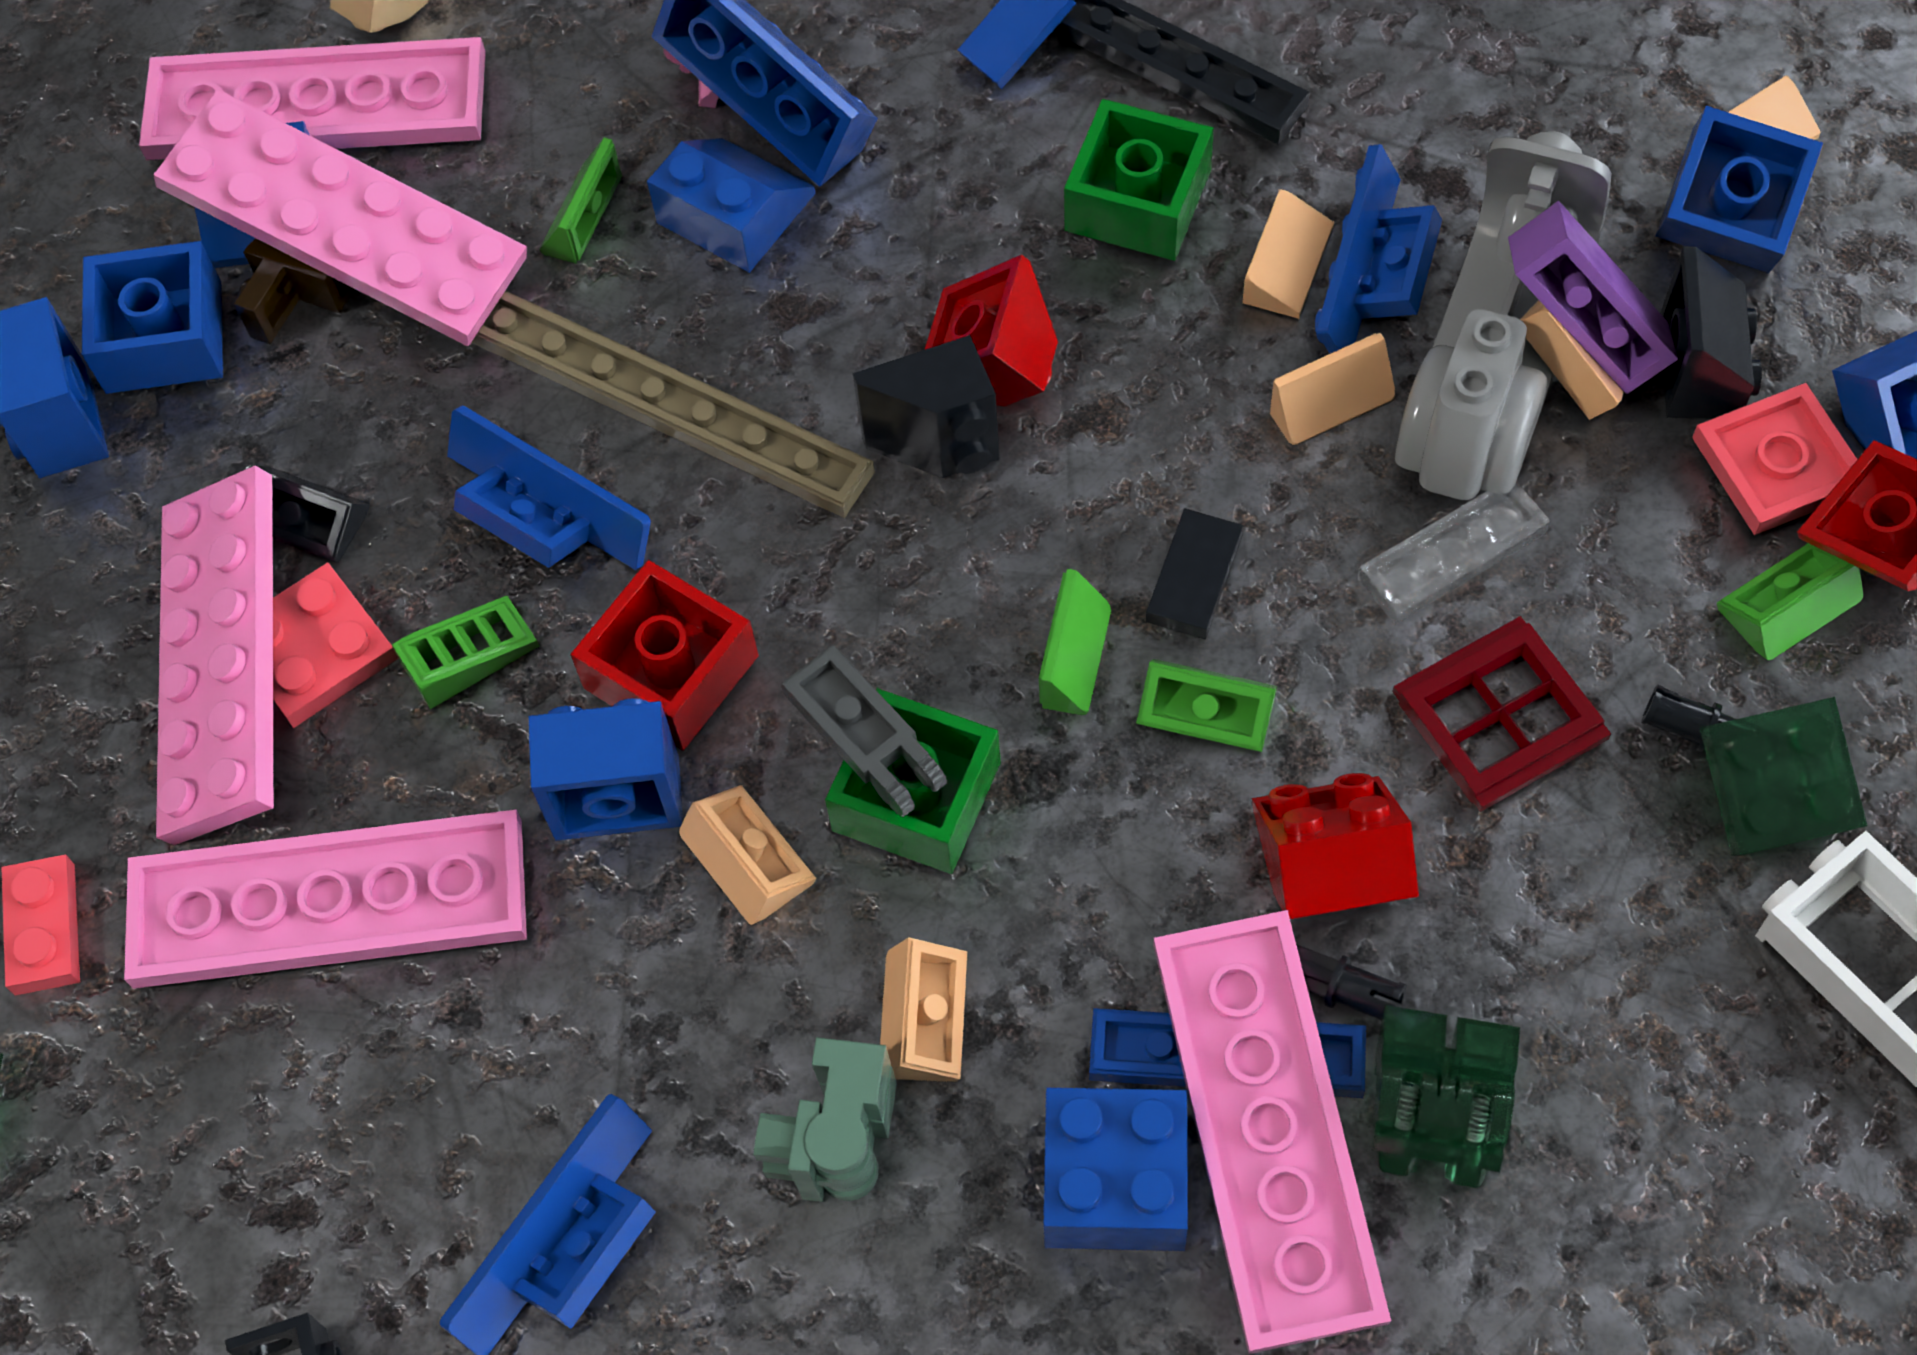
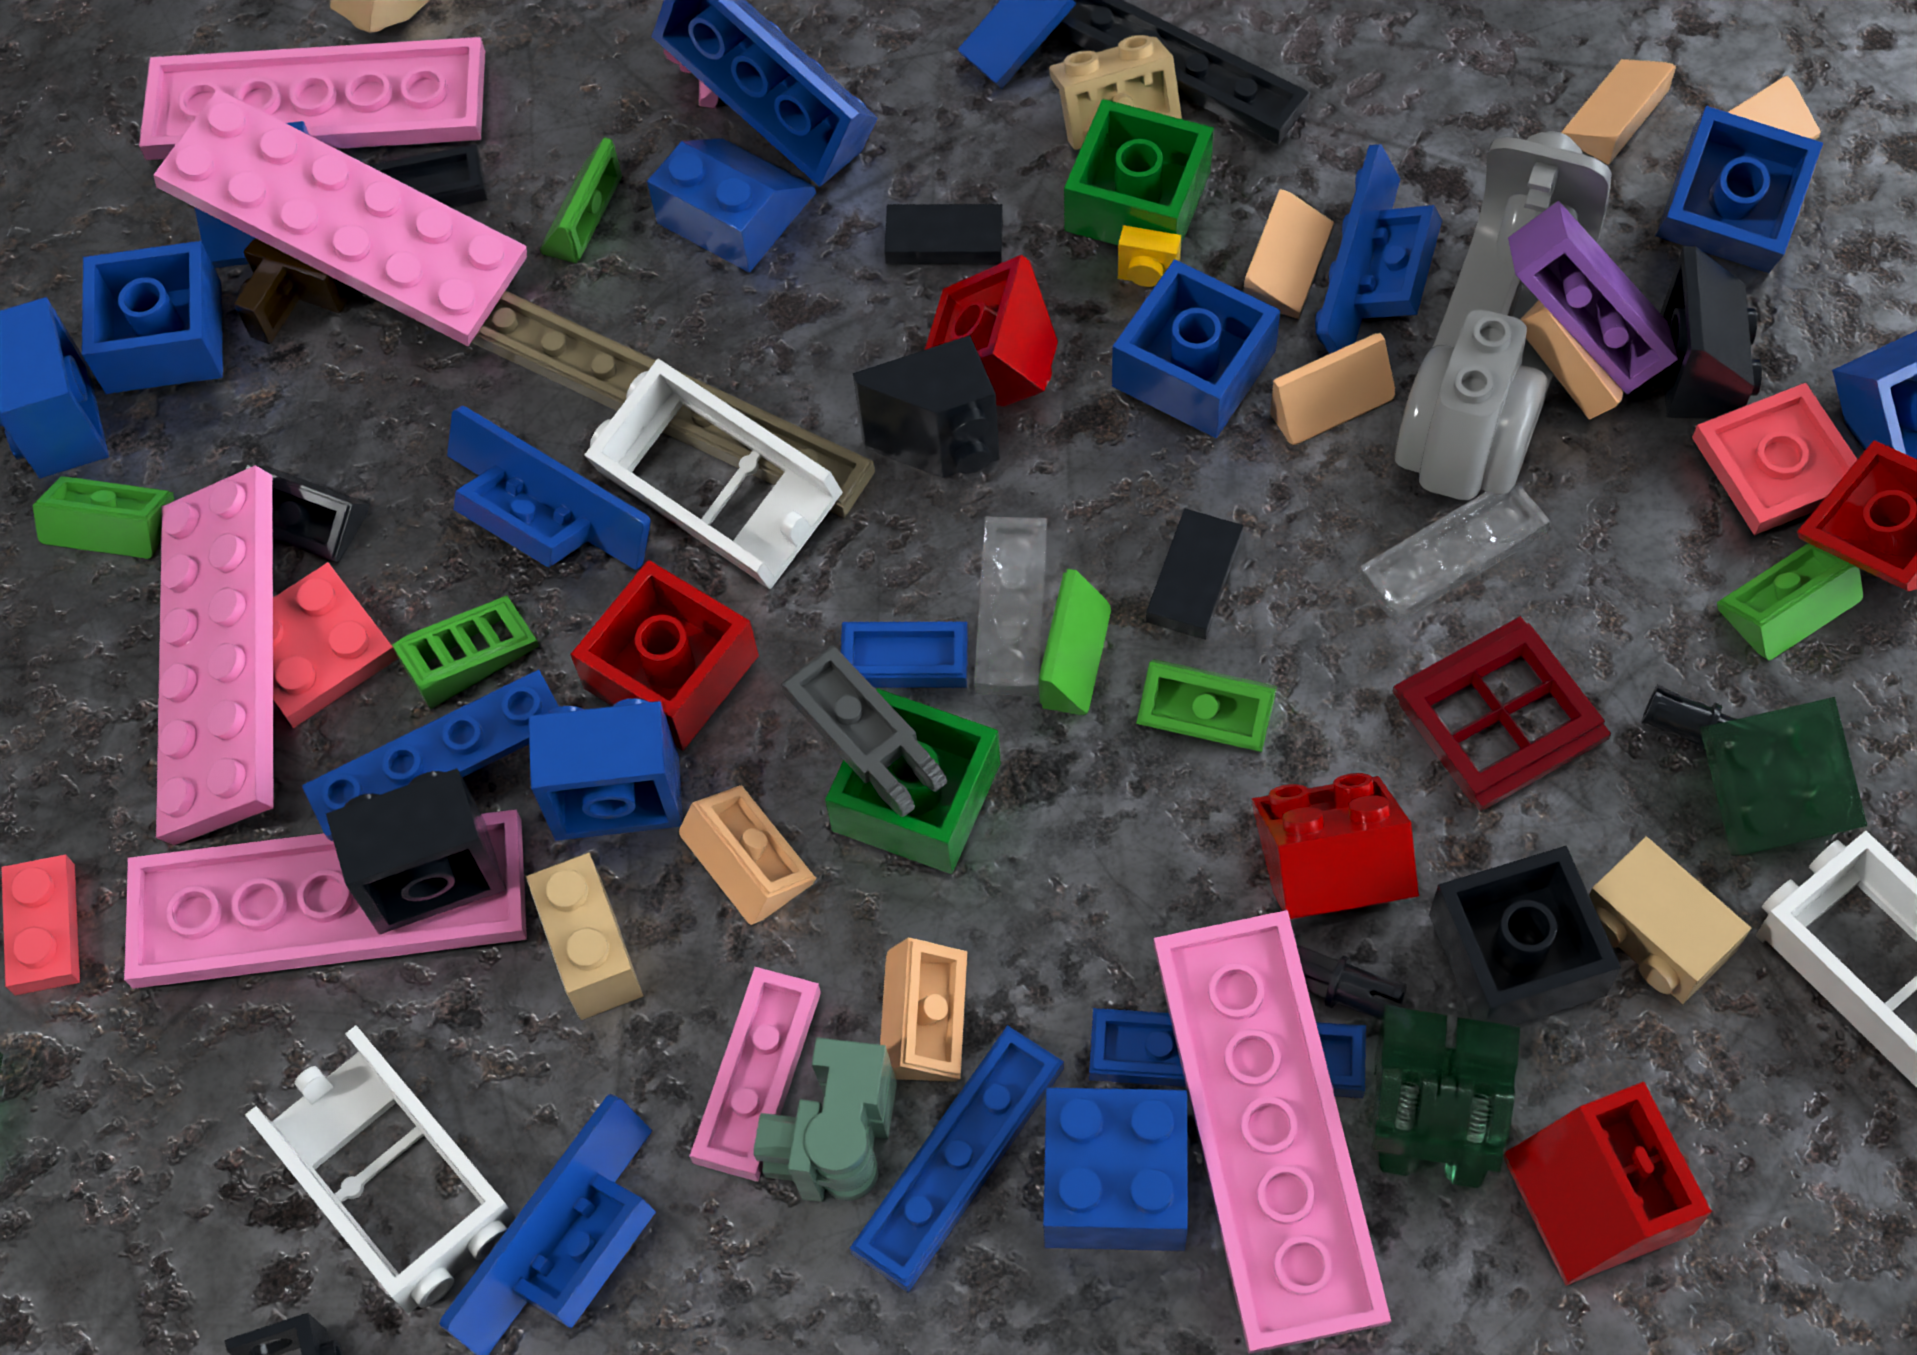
(101, 516): none -> bright green slope
(335, 1113): none -> white door
(415, 850): none -> black brick
(446, 175): none -> black tile
(459, 740): none -> blue bracket
(584, 936): none -> tan brick
(755, 1070): none -> bright pink plate
(782, 519): none -> white door
(908, 653): none -> blue tile
(943, 234): none -> black tile
(956, 1159): none -> blue tile
(1011, 606): none -> clear plate
(1132, 74): none -> tan bracket
(1146, 254): none -> yellow plate
(1195, 348): none -> blue brick
(1524, 939): none -> black brick
(1607, 1184): none -> red slope
(1619, 107): none -> light nougat slope
(1666, 921): none -> tan brick

